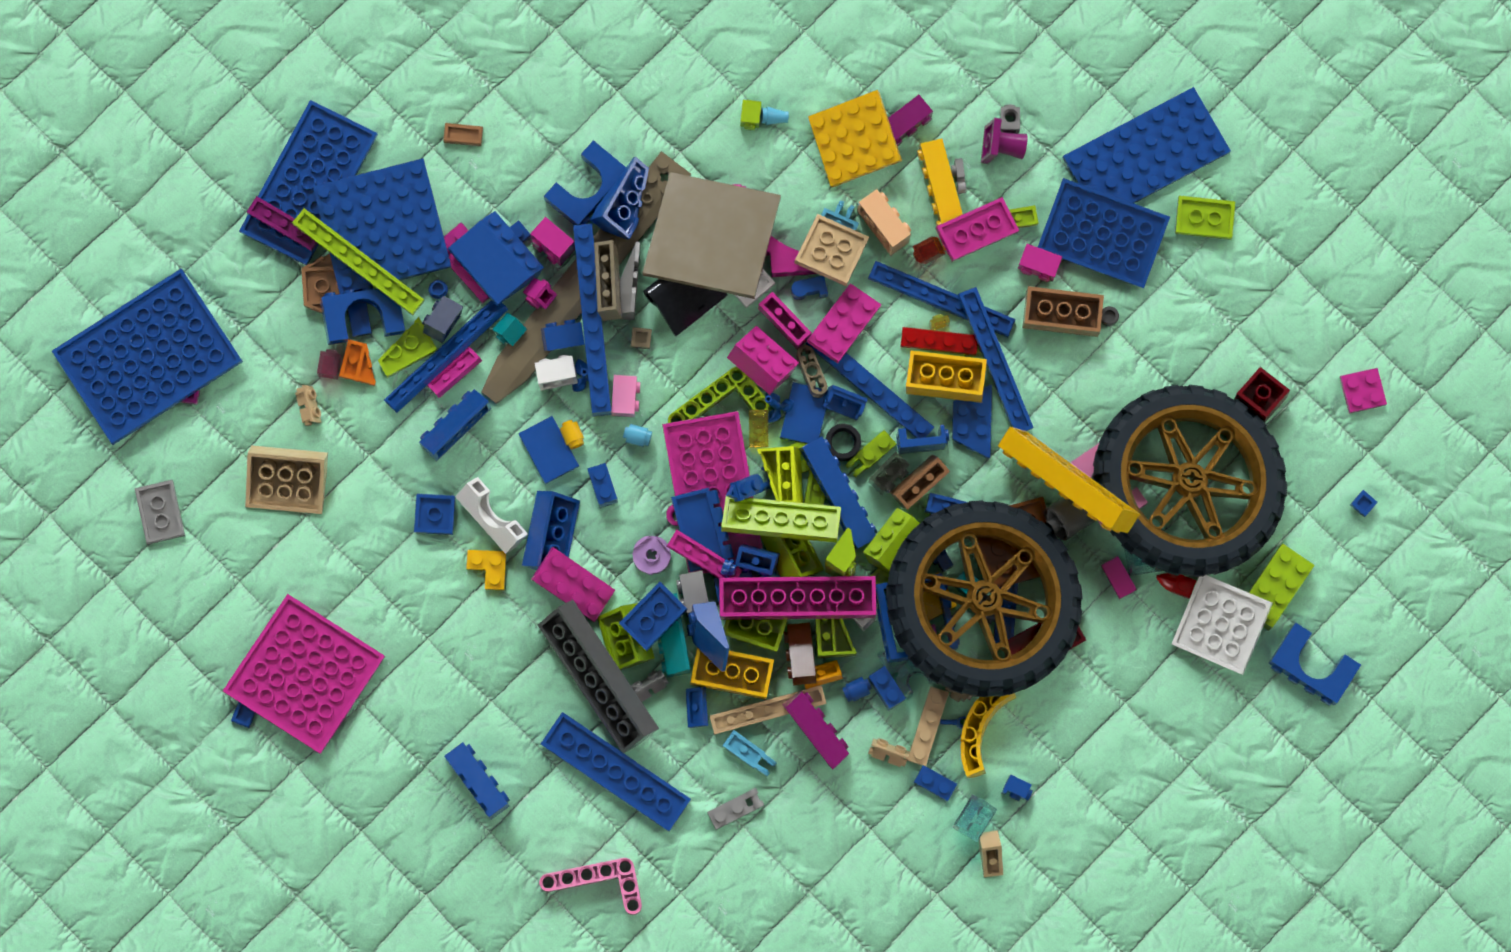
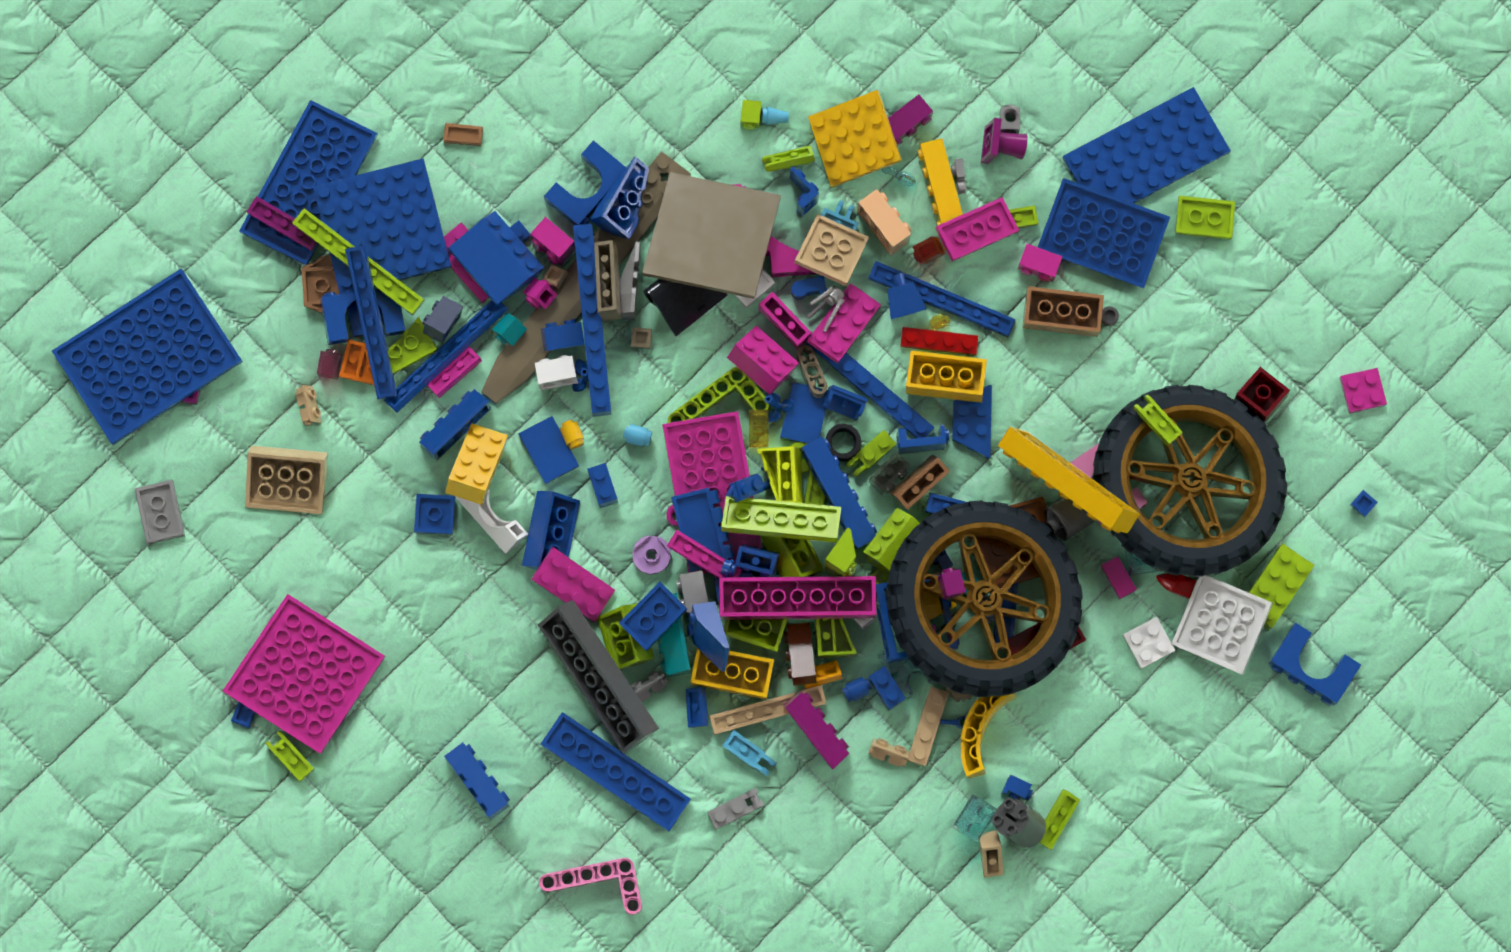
(291, 757): none -> lime hinge
(371, 322): none -> blue tile
(438, 289): blue plate -> none
(476, 464): none -> yellow brick
(493, 563): yellow plate -> none
(555, 276): none -> tan tile
(624, 396): bright pink brick -> none
(788, 158): none -> lime hinge
(810, 192): none -> blue bracket
(832, 296): none -> light grey plant
(904, 178): none -> clear light blue piece
(904, 298): none -> blue torso
(935, 783): blue plate -> none
(951, 583): none -> magenta brick
(996, 360): blue plate -> none
(1019, 823): none -> dark grey cylinder
(1058, 817): none -> lime plate
(1148, 642): none -> white plate
(1158, 421): none -> lime hinge

